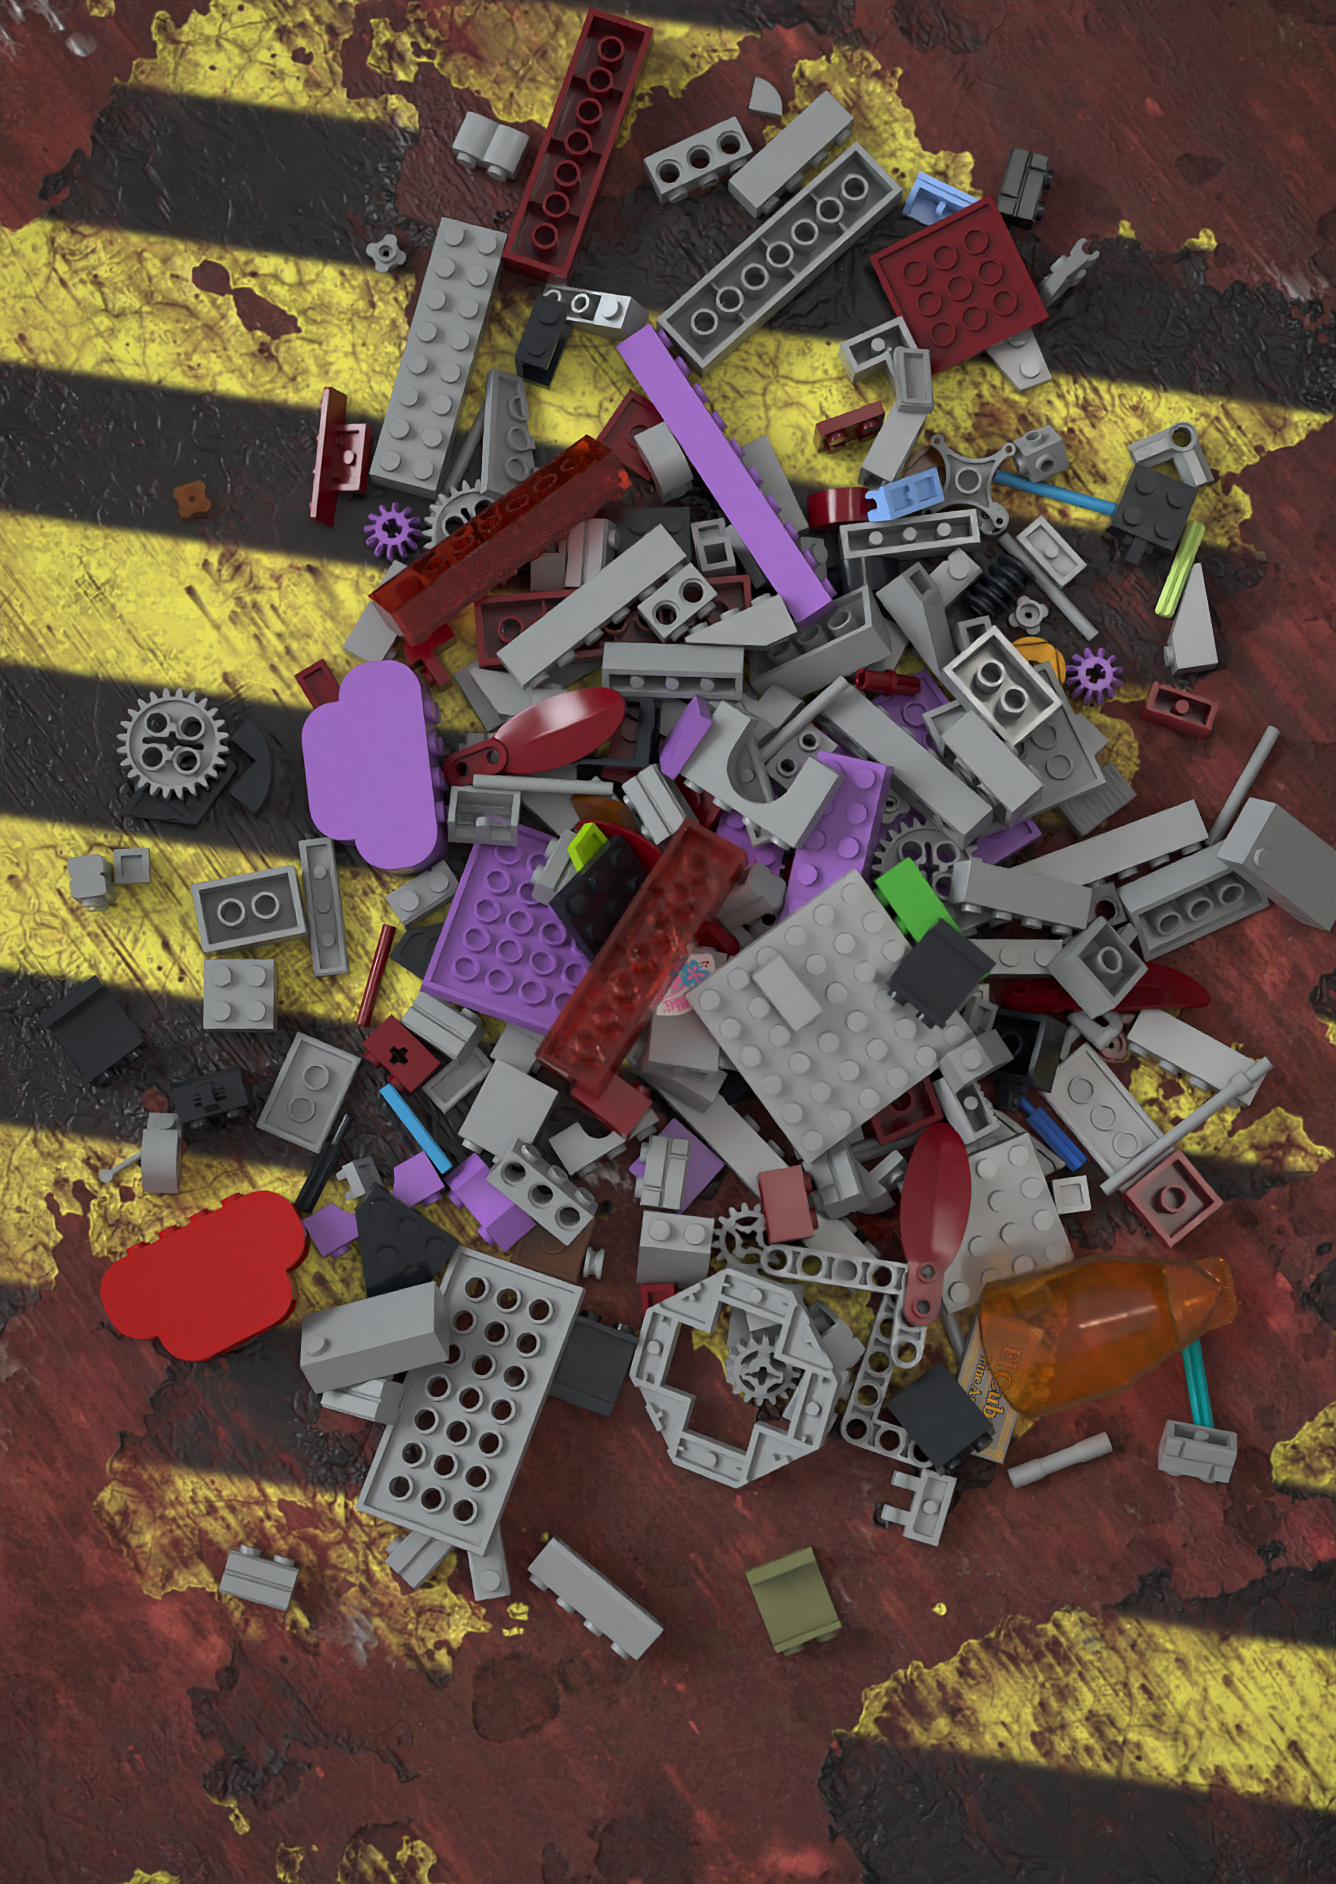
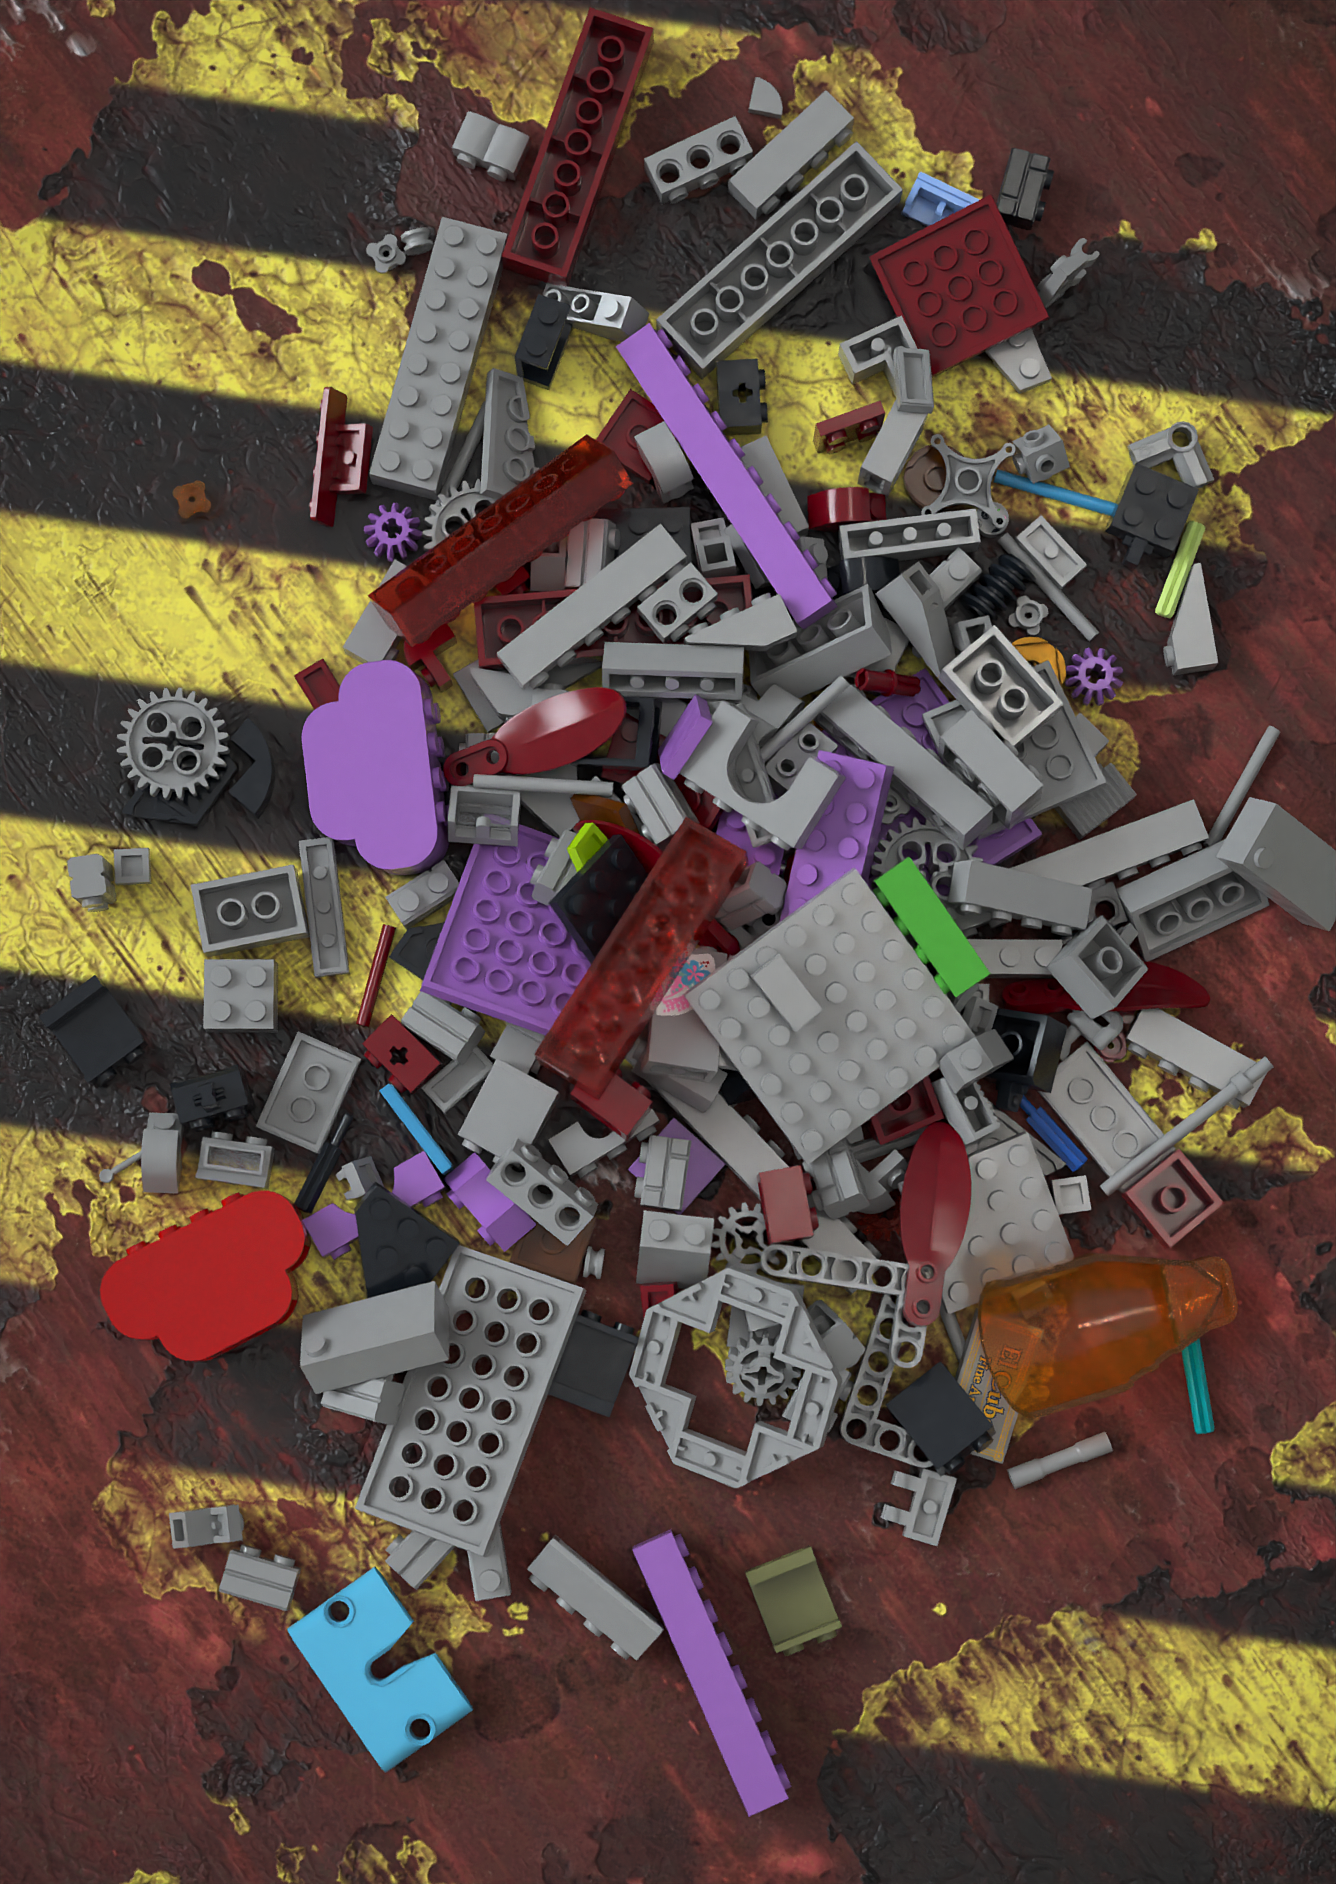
(206, 1526): none -> light grey brick
(235, 1161): none -> light grey window
(377, 1707): none -> medium azure connector
(417, 241): none -> light grey bush
(515, 585): none -> dark red plate
(710, 1672): none -> medium lavender brick
(736, 377): none -> black brick
(906, 496): light blue hinge -> none
(938, 974): black panel -> none
(1179, 710): dark red brick -> none
(1197, 1451): light grey brick -> none

